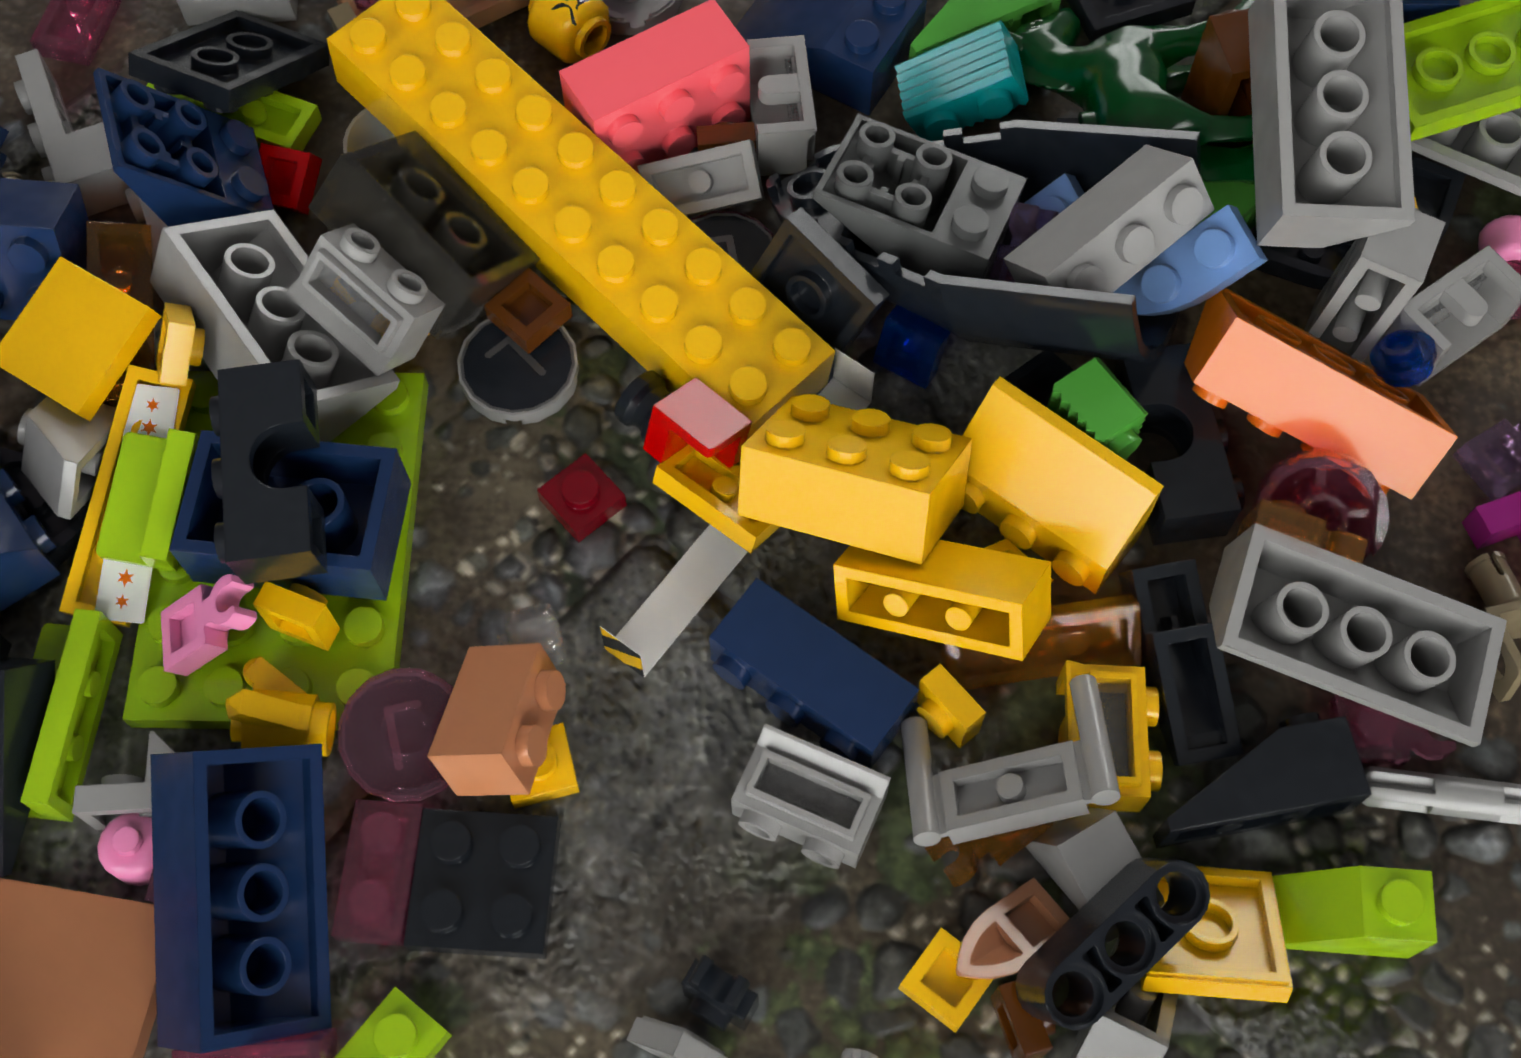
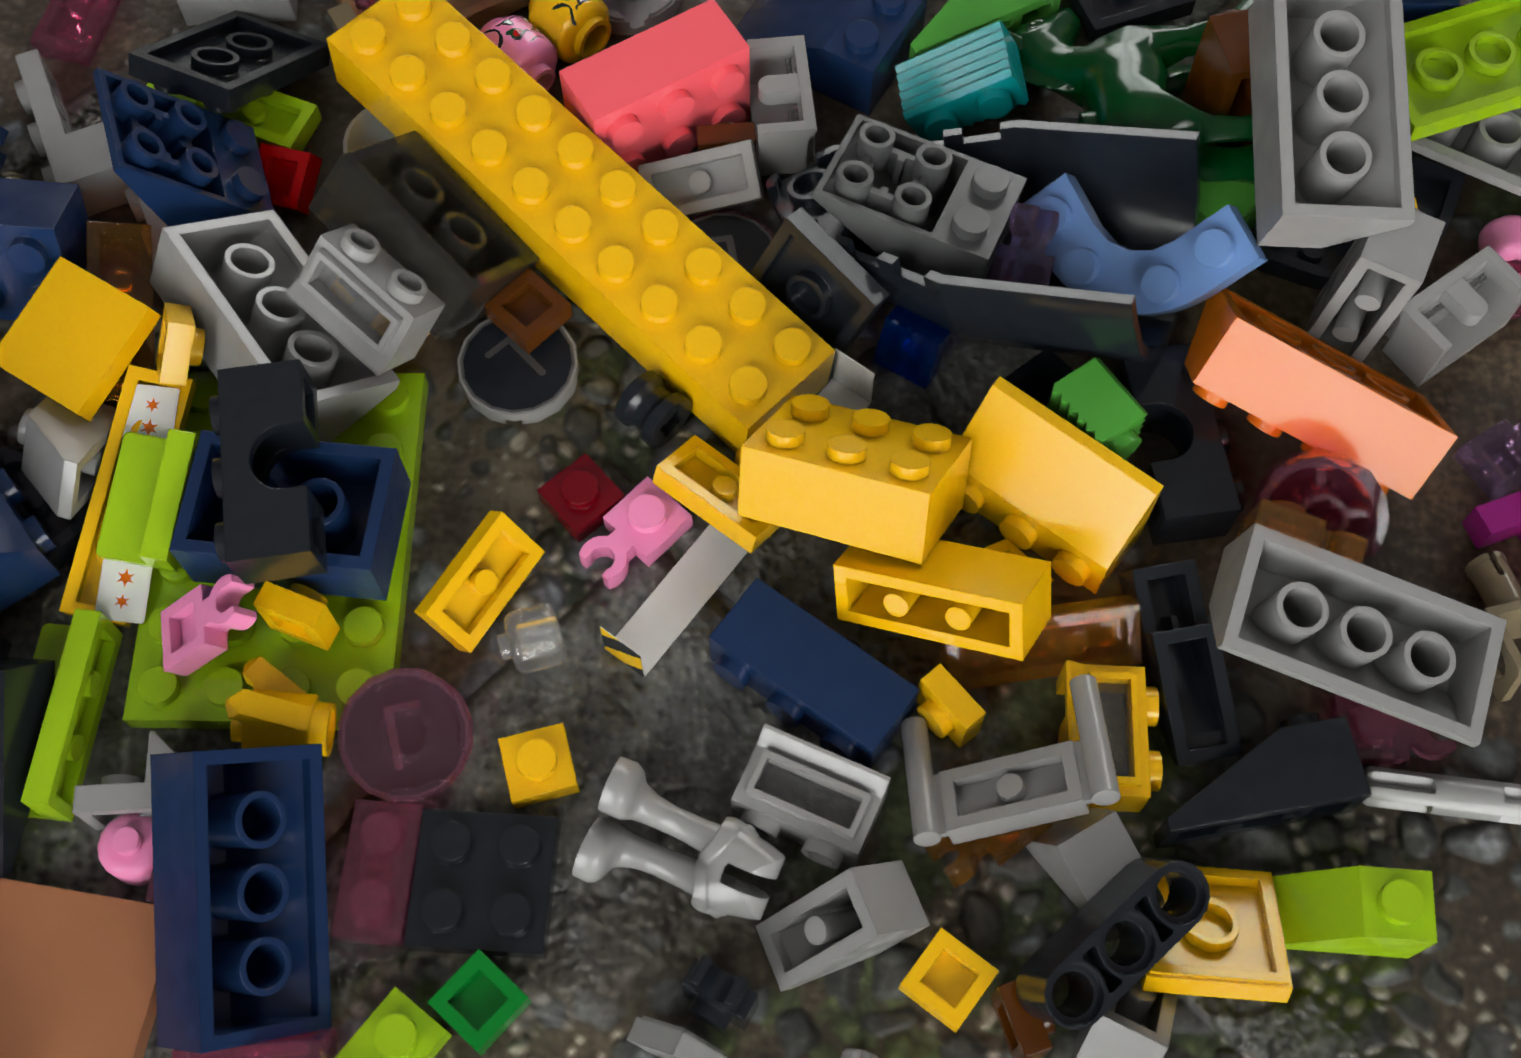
(479, 581): none -> yellow plate
(479, 1002): none -> green plate
(498, 720): nougat brick -> none
(525, 47): none -> bright pink head
(639, 526): none -> bright pink plate
(699, 419): panel -> none
(712, 891): none -> light grey piece
(842, 923): none -> light grey slope
(1009, 933): nougat plate -> none
(1116, 225): light grey brick -> none
(1404, 358): clear blue plate -> none

